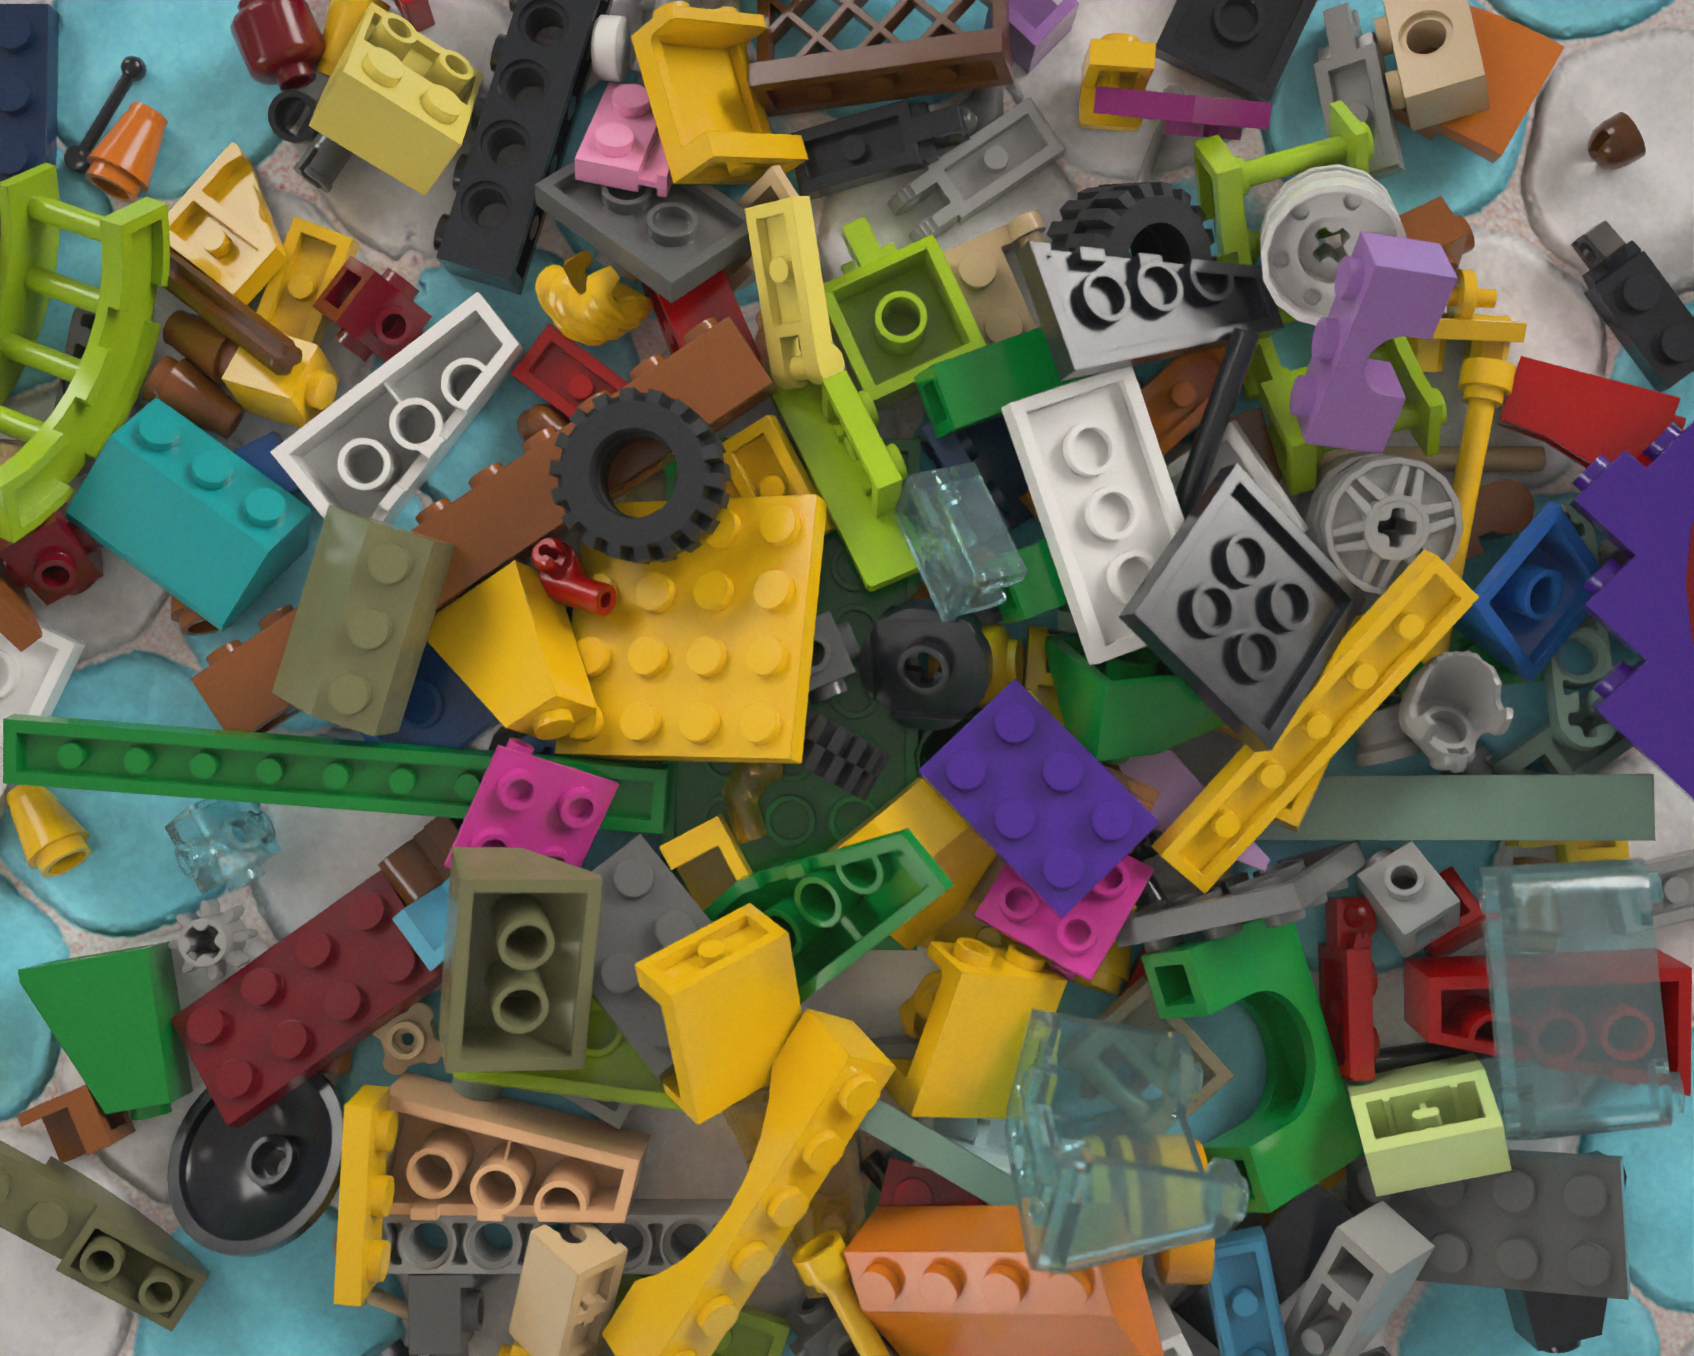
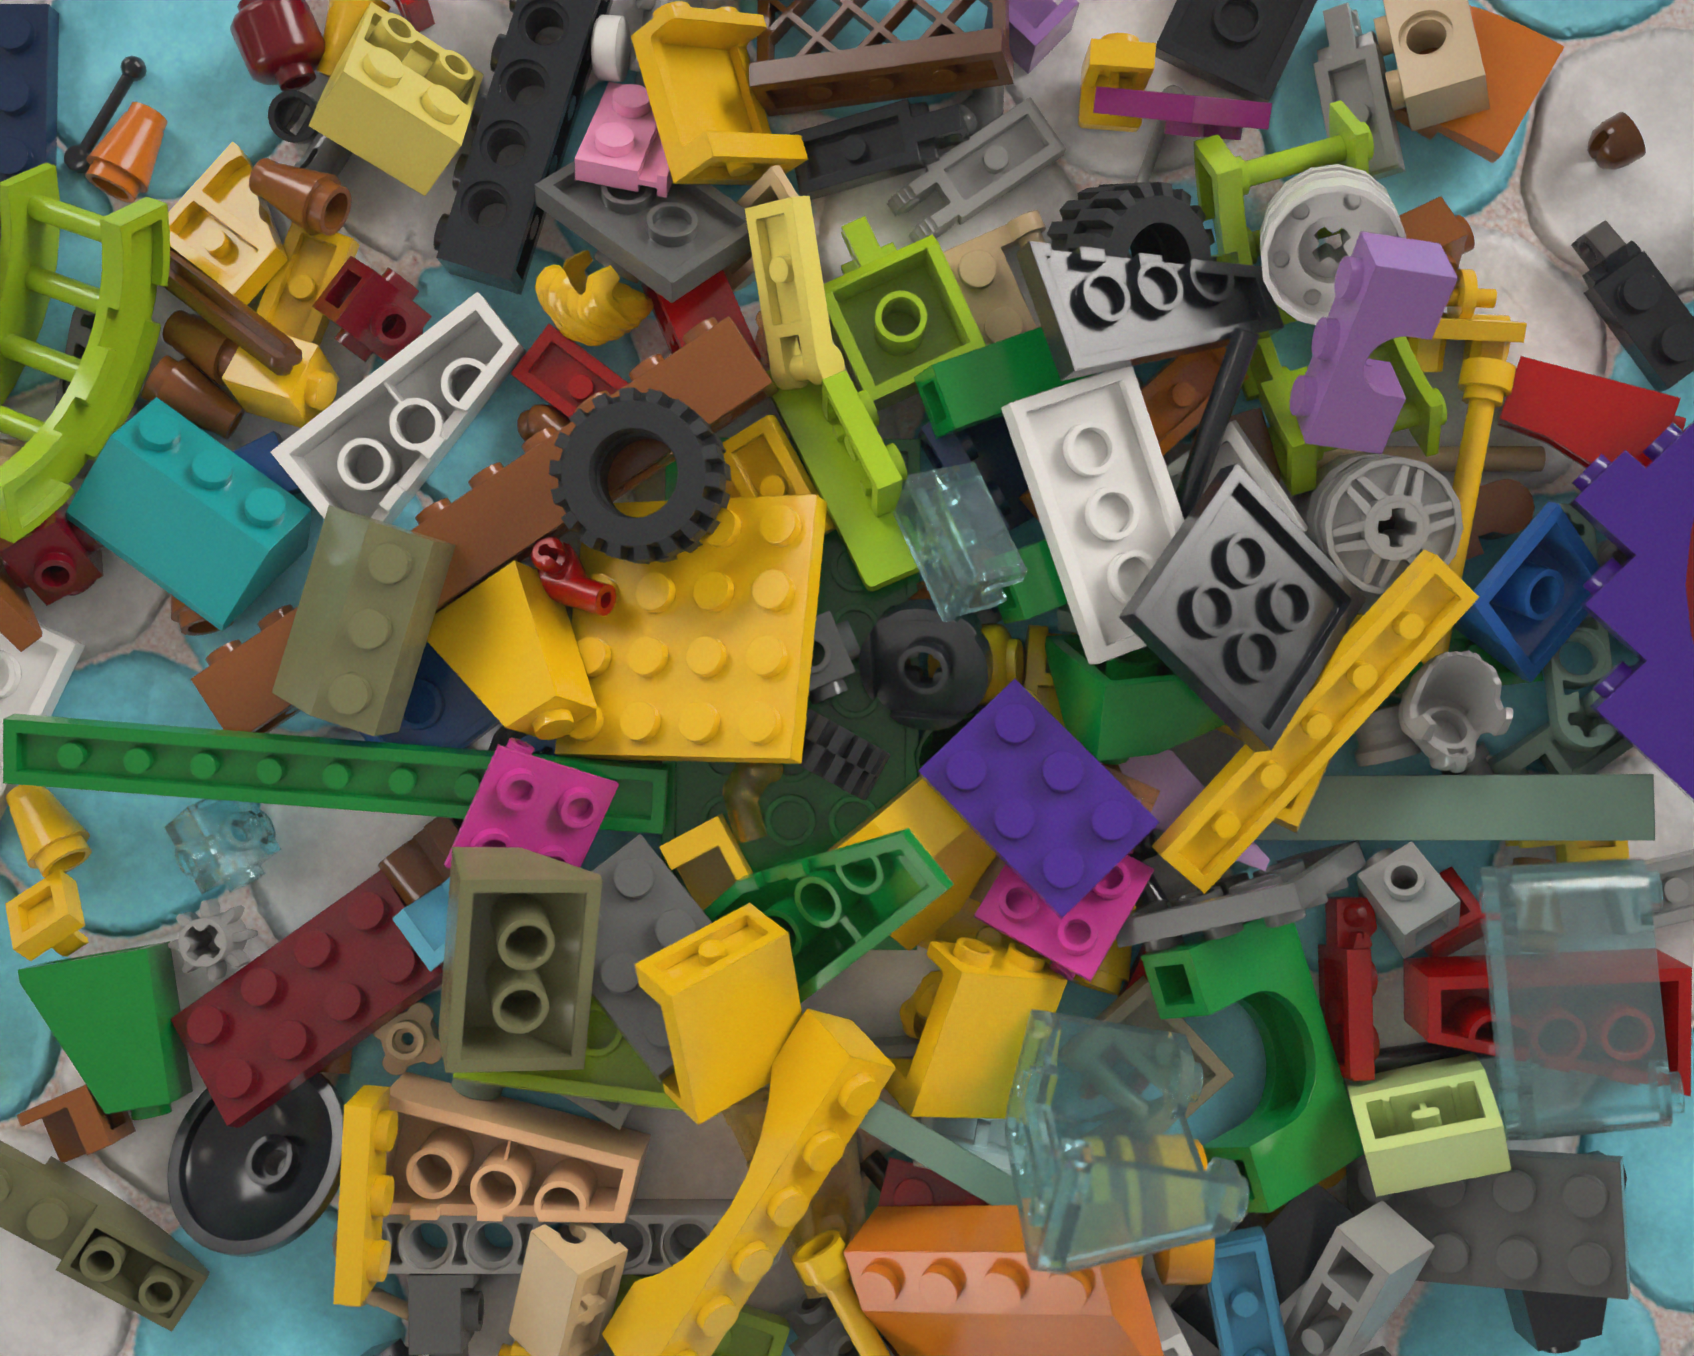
(47, 917): none -> yellow tile
(303, 195): none -> dark orange cone

